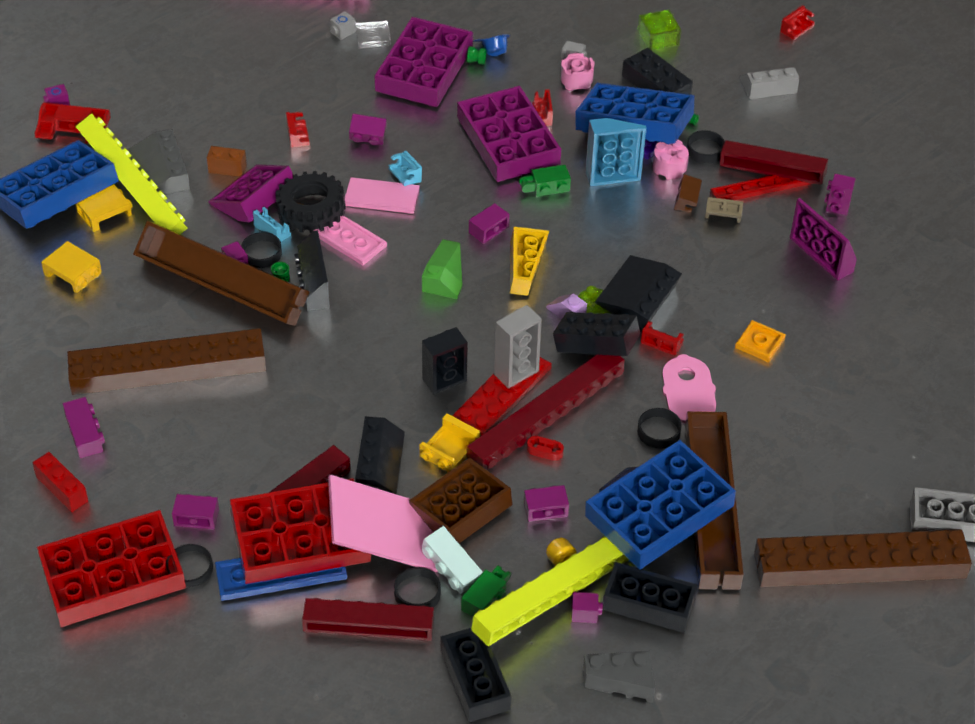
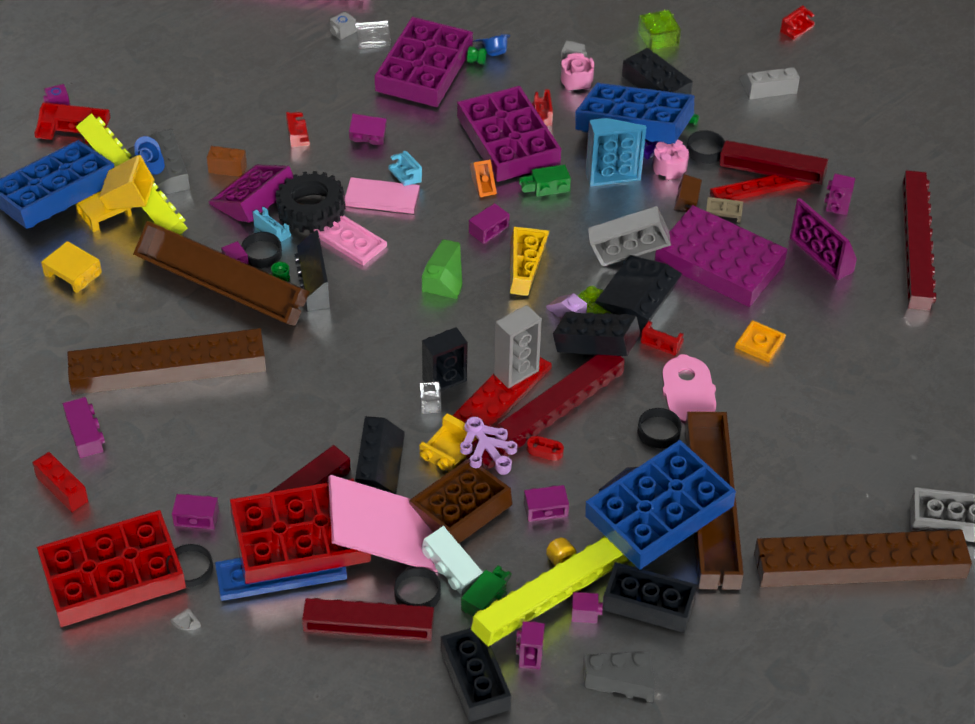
(127, 185): none -> yellow slope
(151, 154): none -> blue piece
(186, 621): none -> light grey tile
(430, 397): none -> clear brick
(476, 427): none -> lavender plant
(483, 178): none -> orange slope
(530, 644): none -> magenta brick
(629, 236): none -> light grey brick
(722, 255): none -> magenta brick
(917, 241): none -> dark red brick

